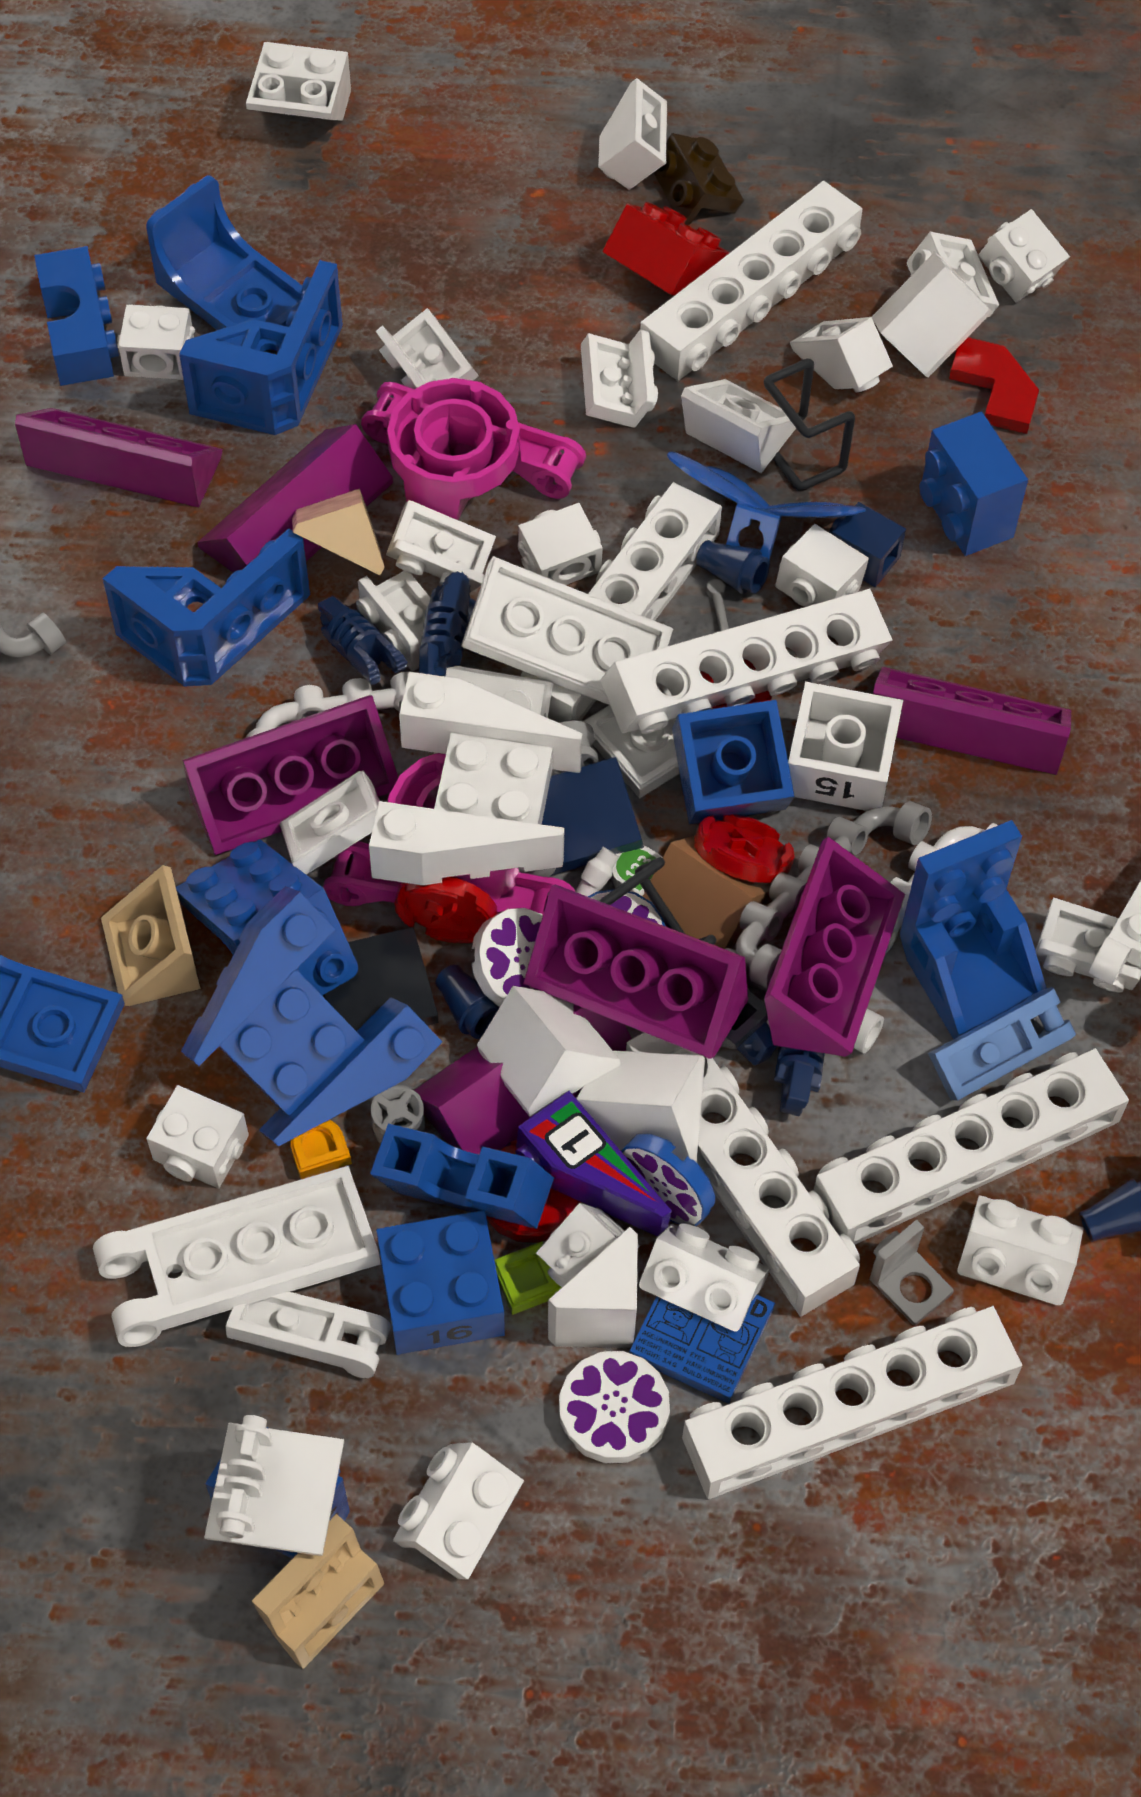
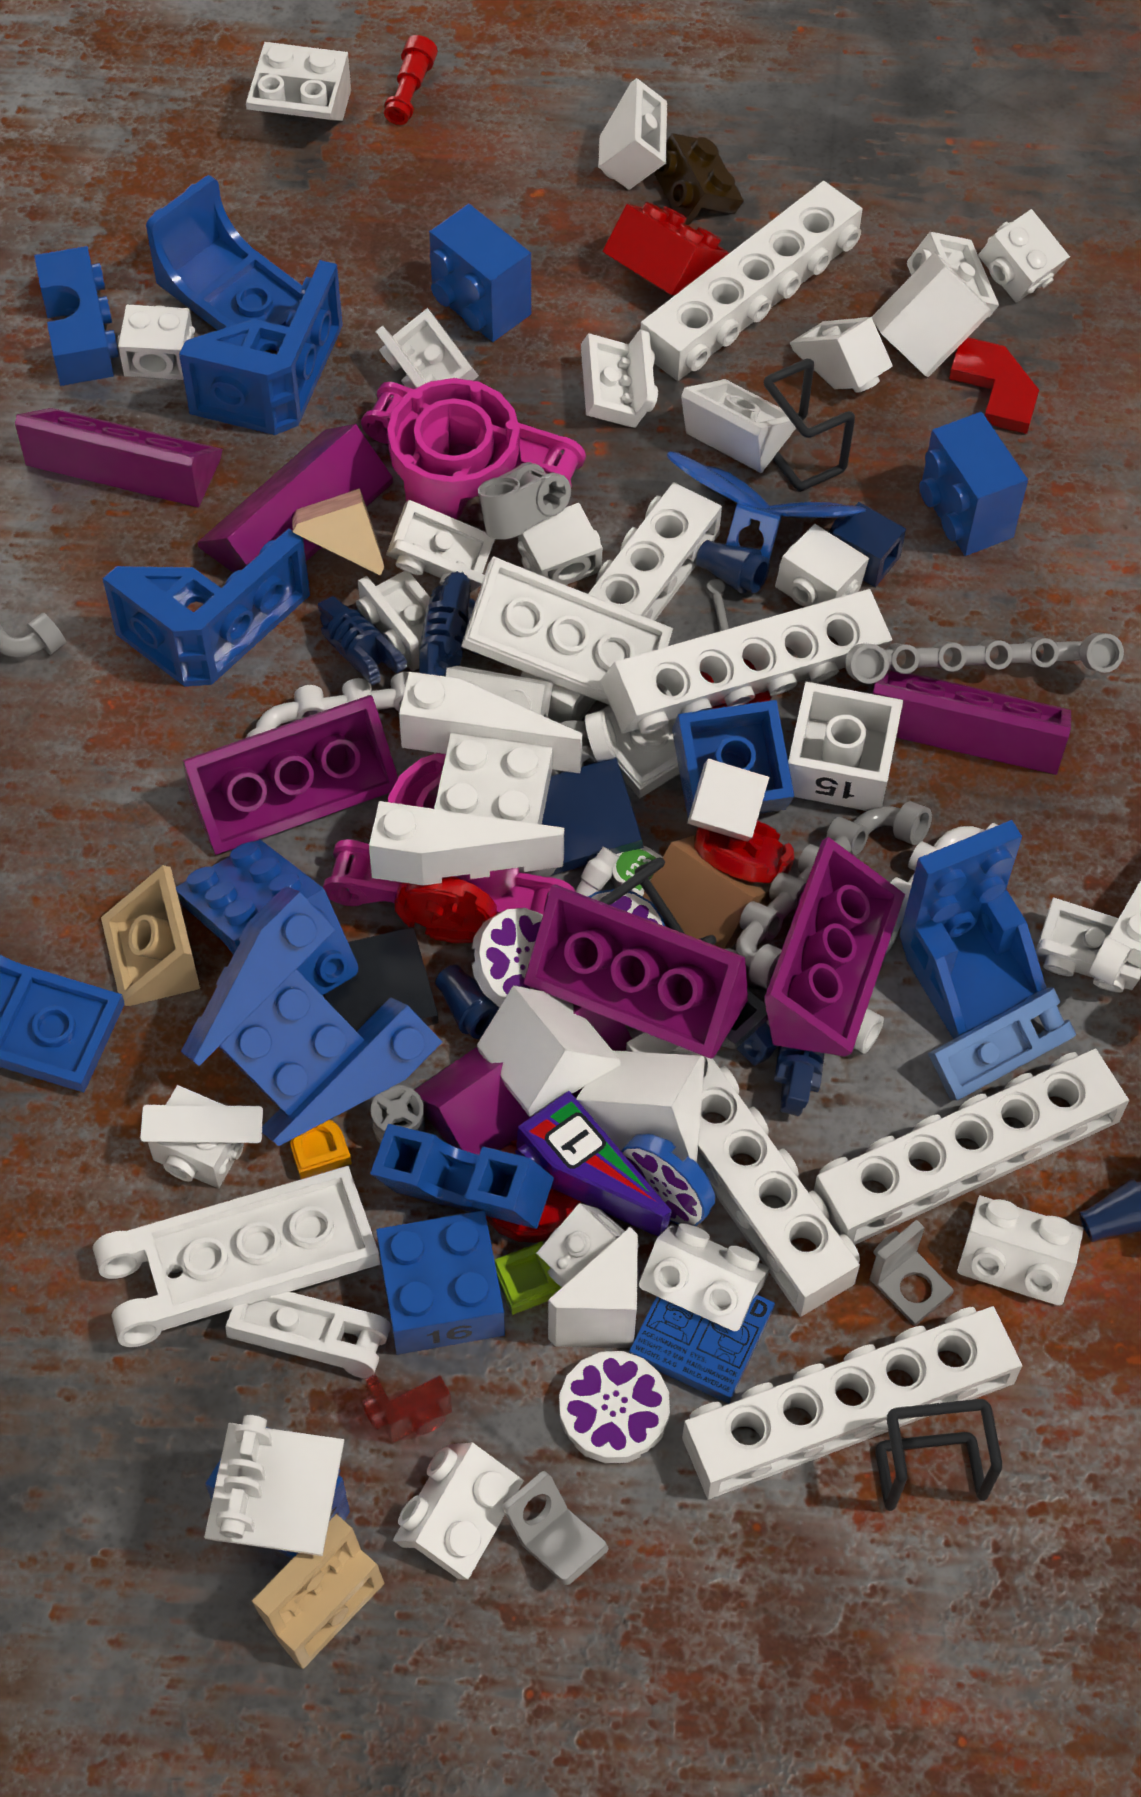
(201, 1124): none -> white sticker
(331, 823): white tile -> none
(414, 1411): none -> clear red bracket
(417, 59): none -> red piece
(480, 272): none -> blue brick
(521, 499): none -> light grey piece
(556, 1534): none -> light grey bracket
(601, 736): none -> white tile
(728, 800): none -> white piece
(870, 662): none -> light grey bar
(896, 1444): none -> black piece

